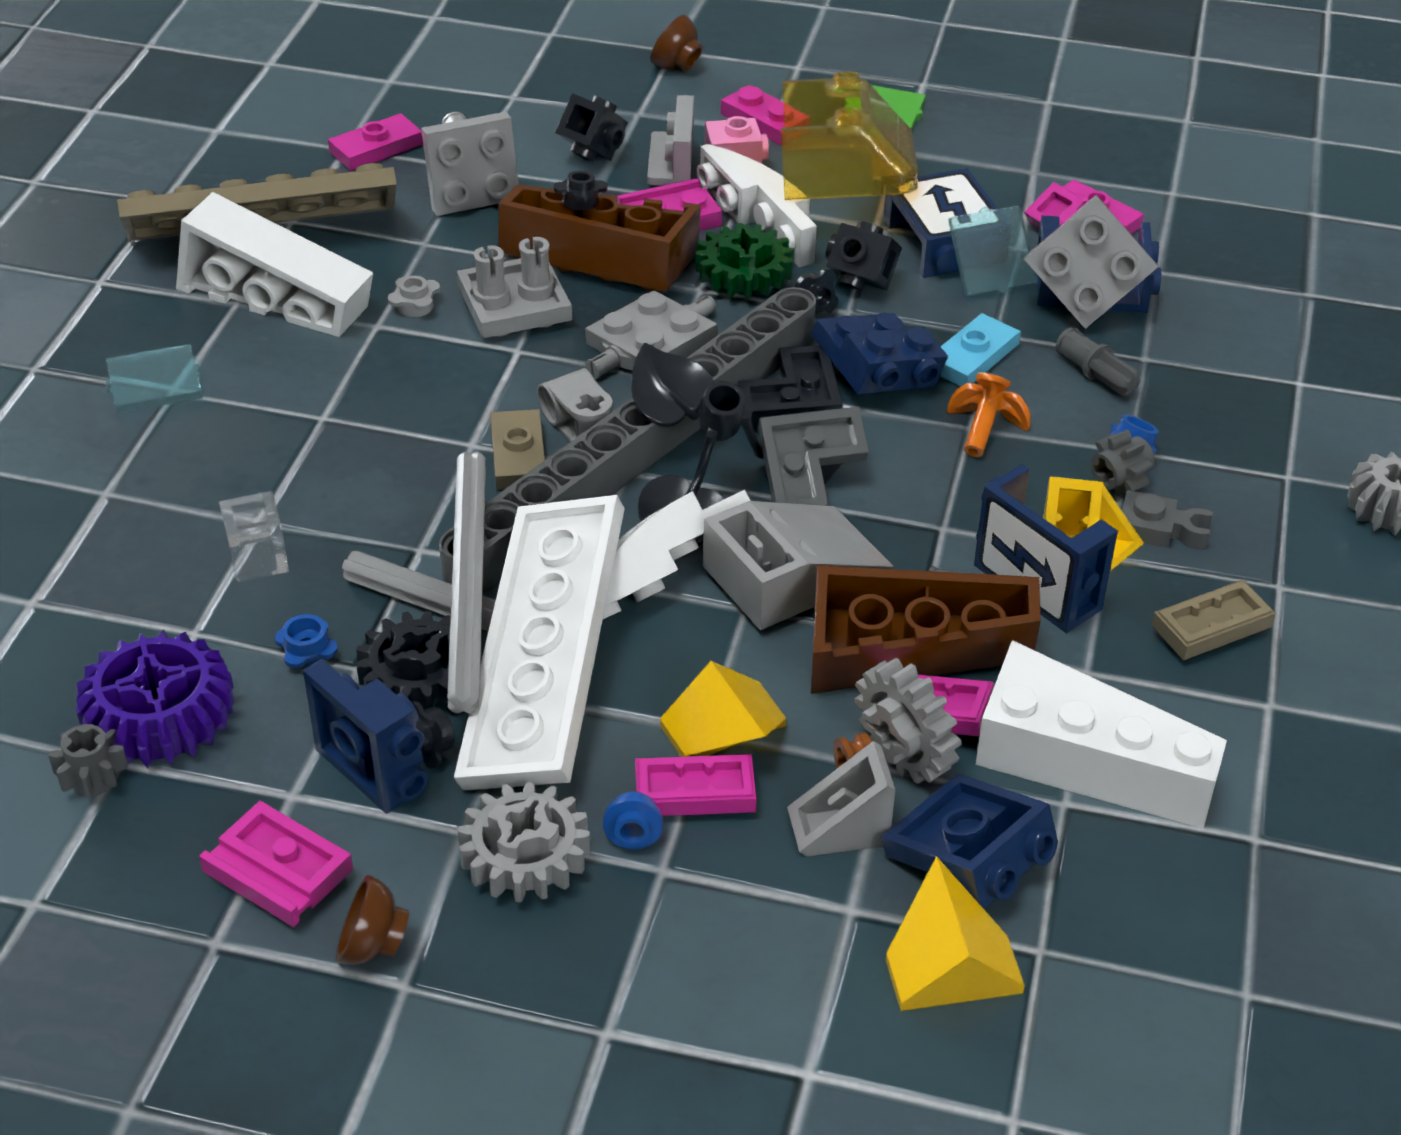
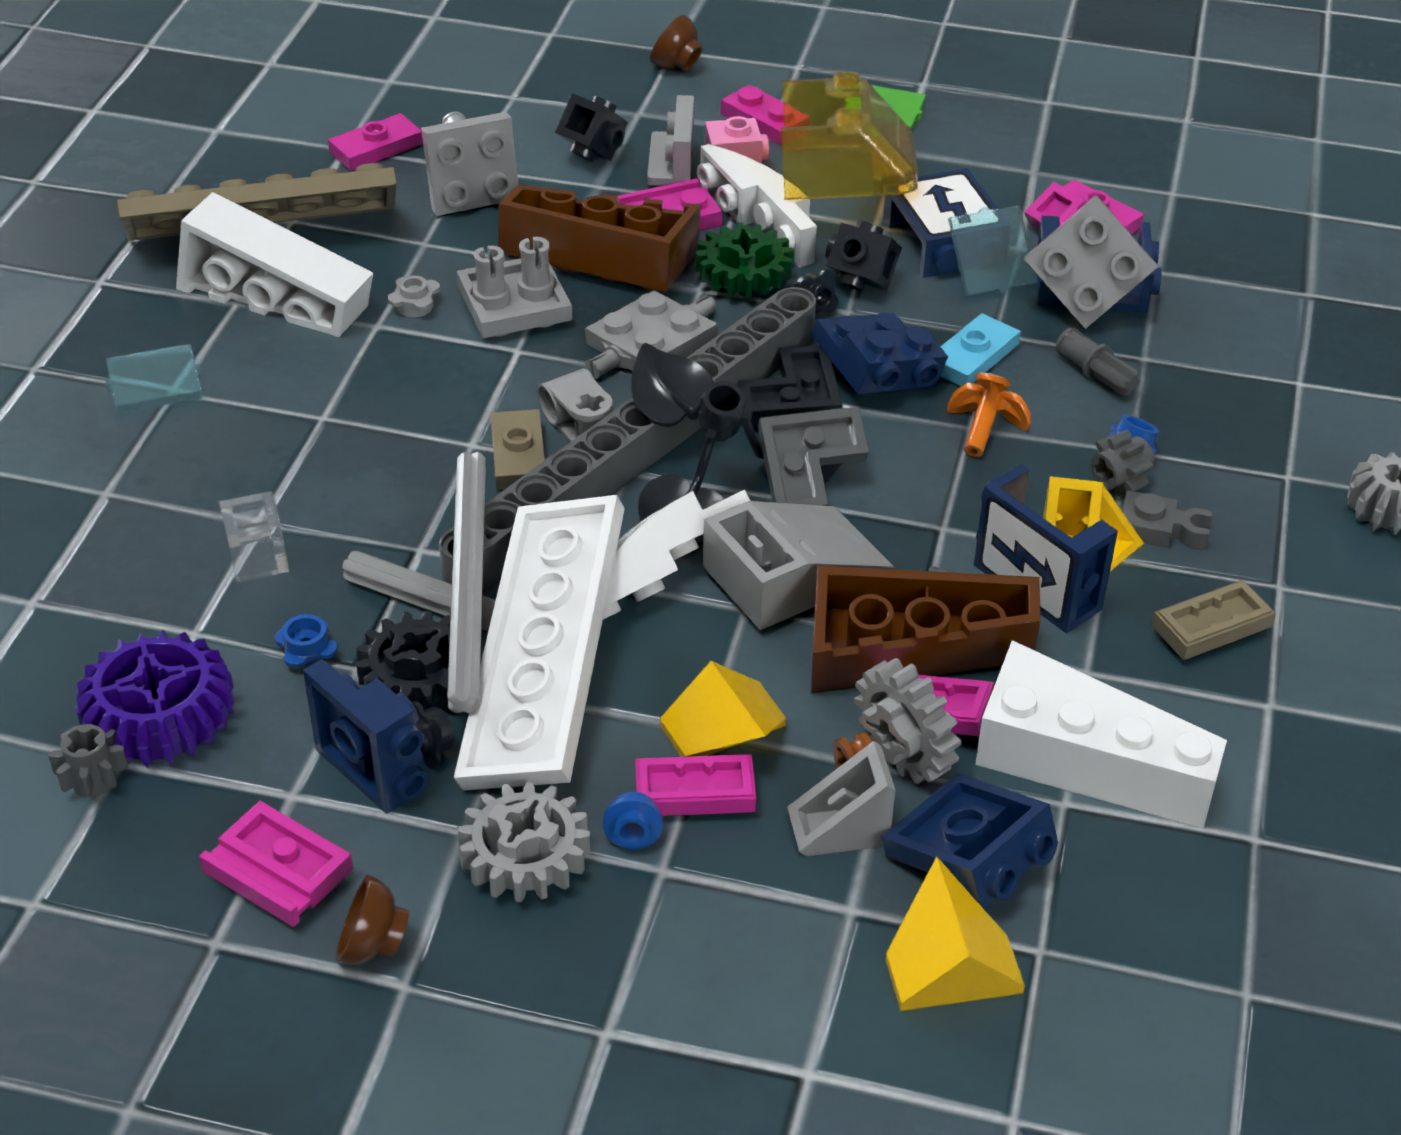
(580, 190): black plate -> none

